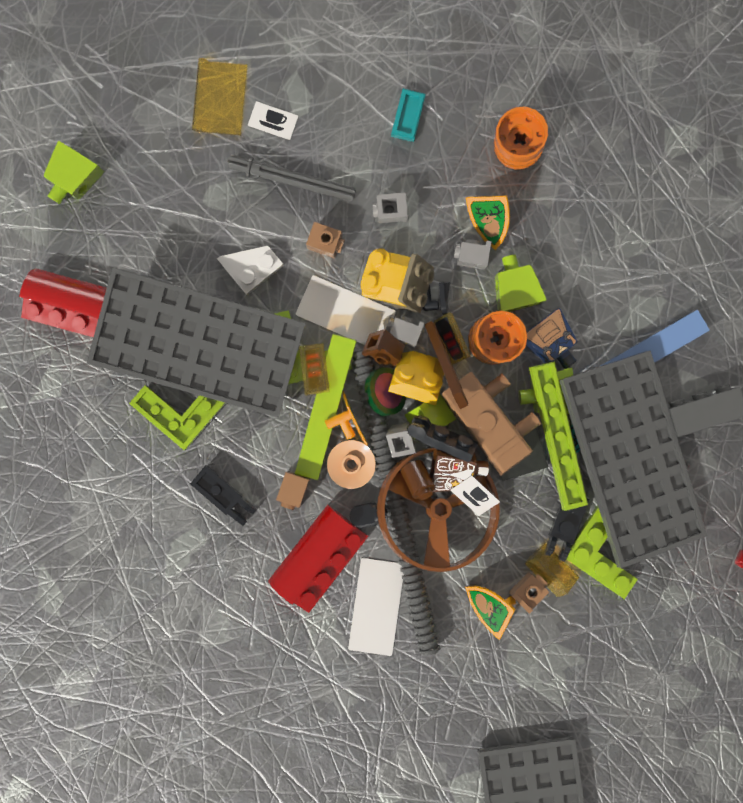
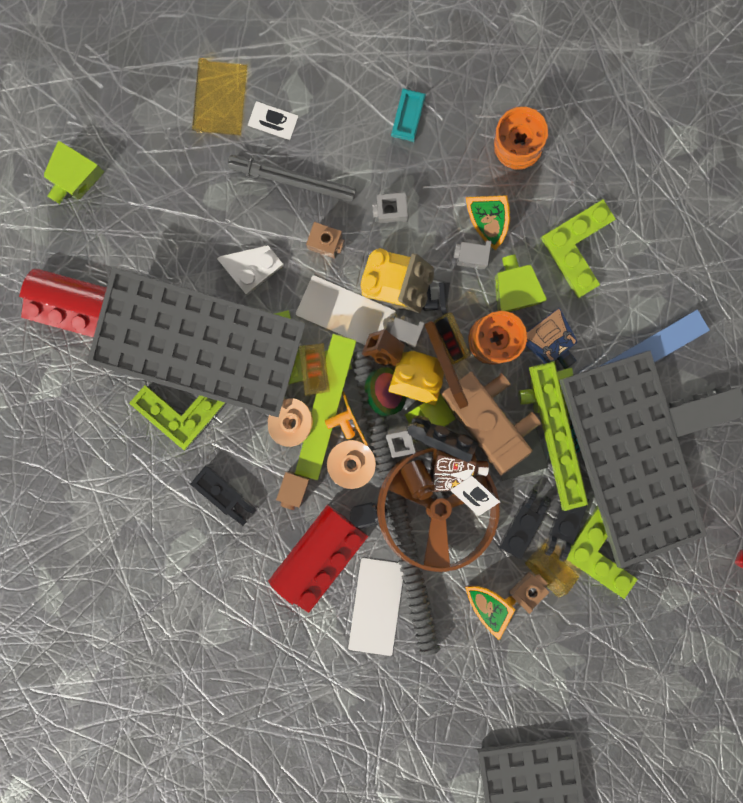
(281, 429): none -> light nougat dish
(524, 526): none -> black hinge
(562, 246): none -> lime plate

